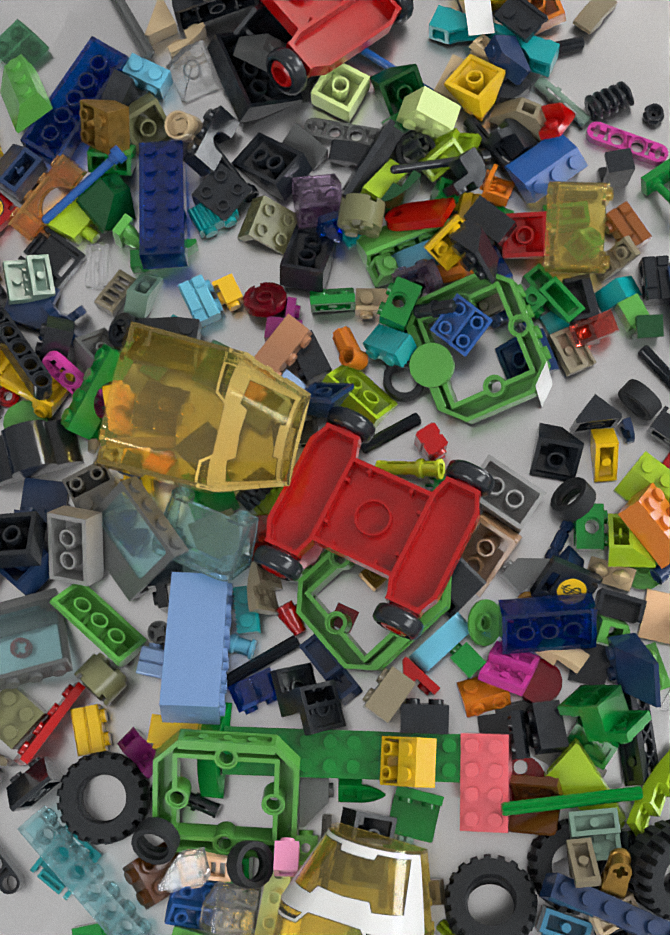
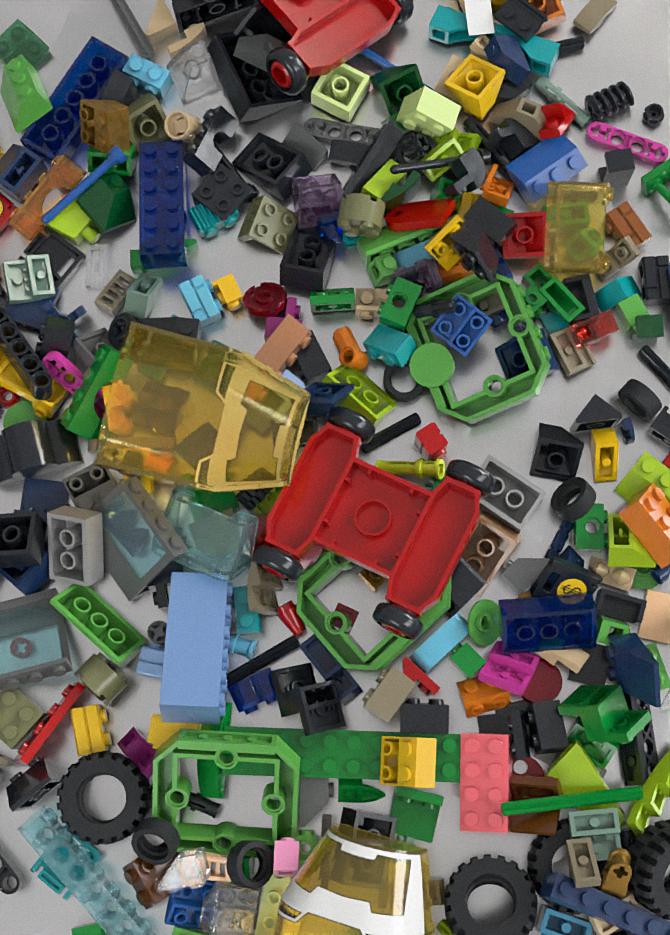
(126, 233): bright green tile -> none
(544, 384): white sticker -> none

